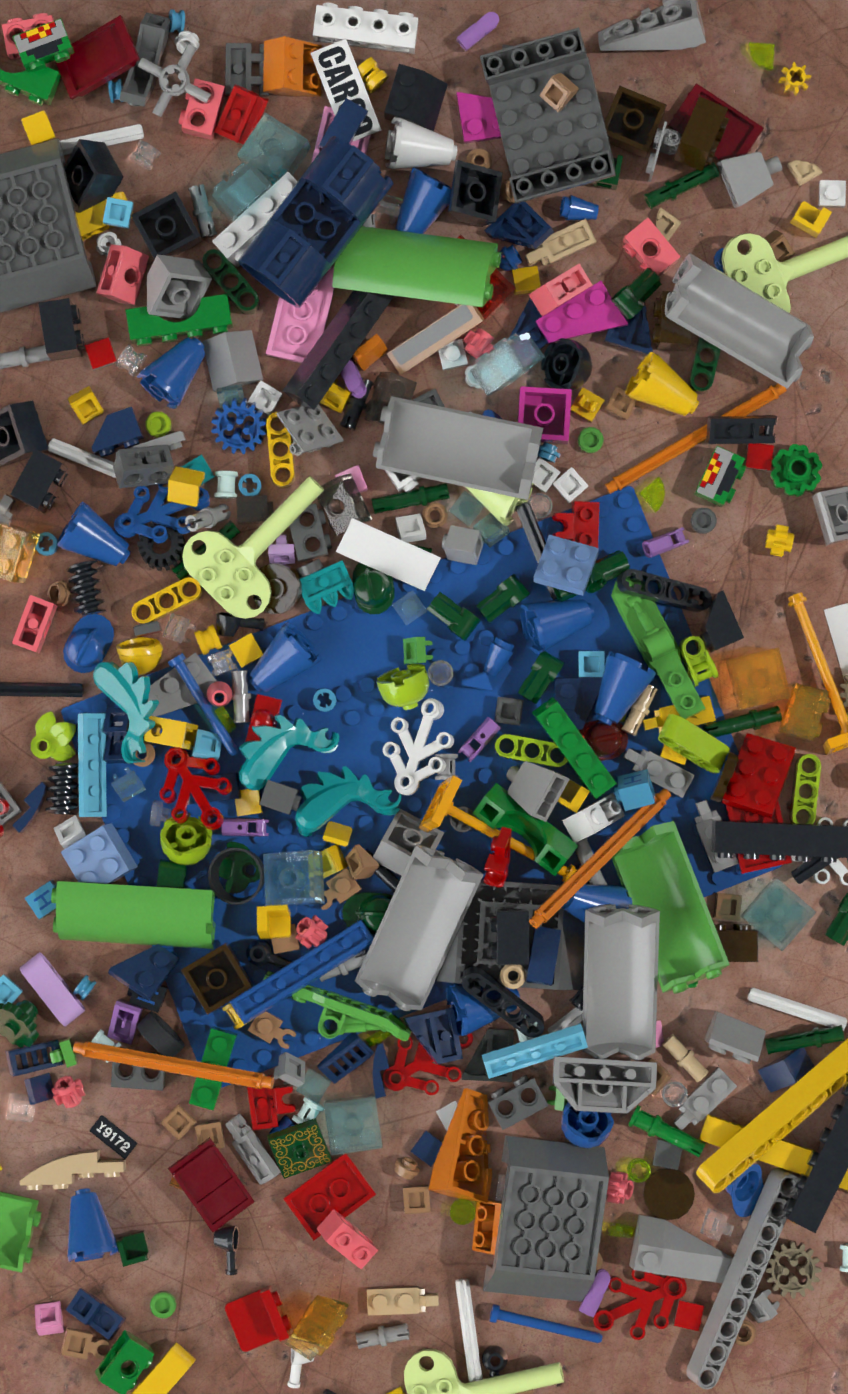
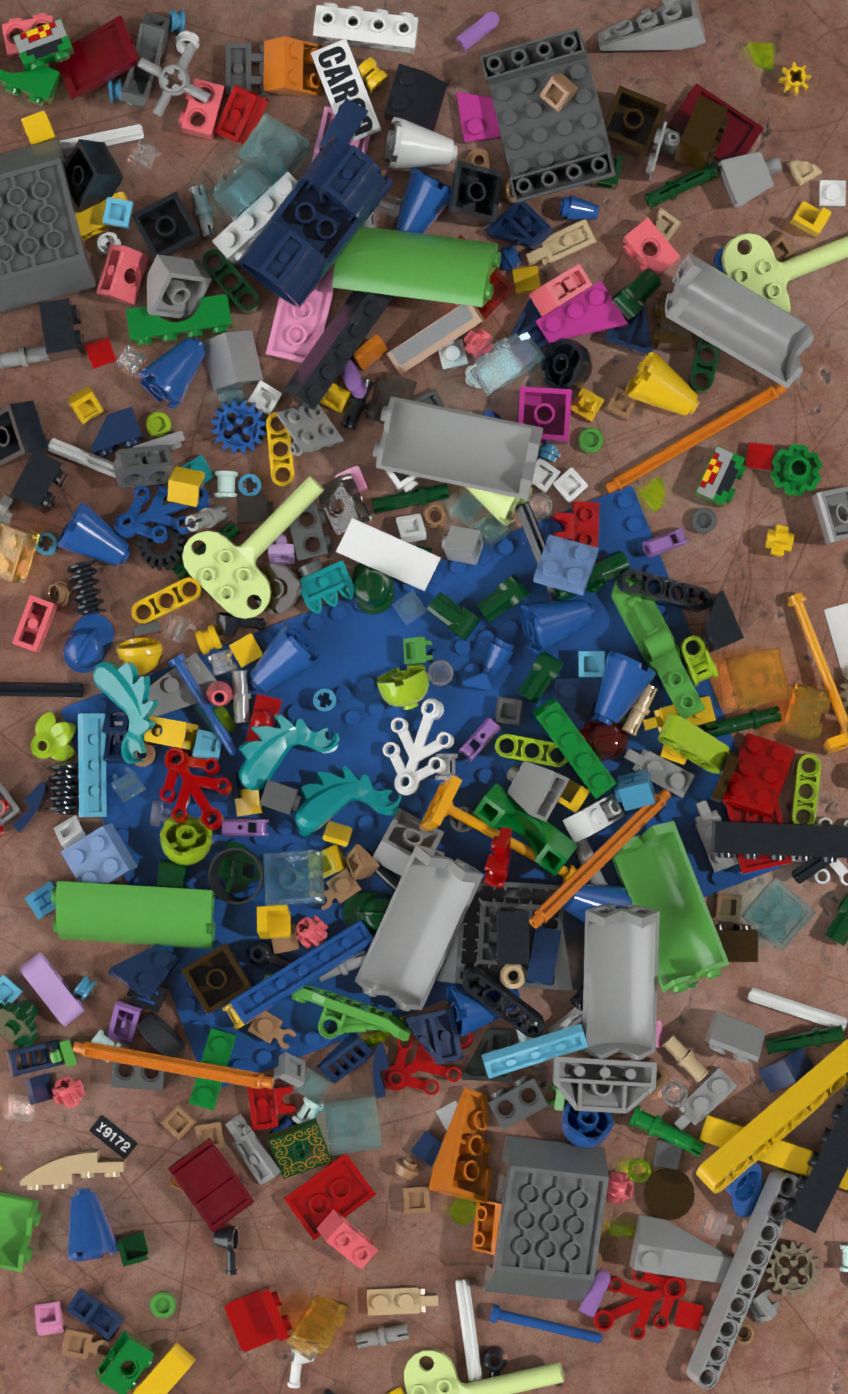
(741, 429): black plate -> none

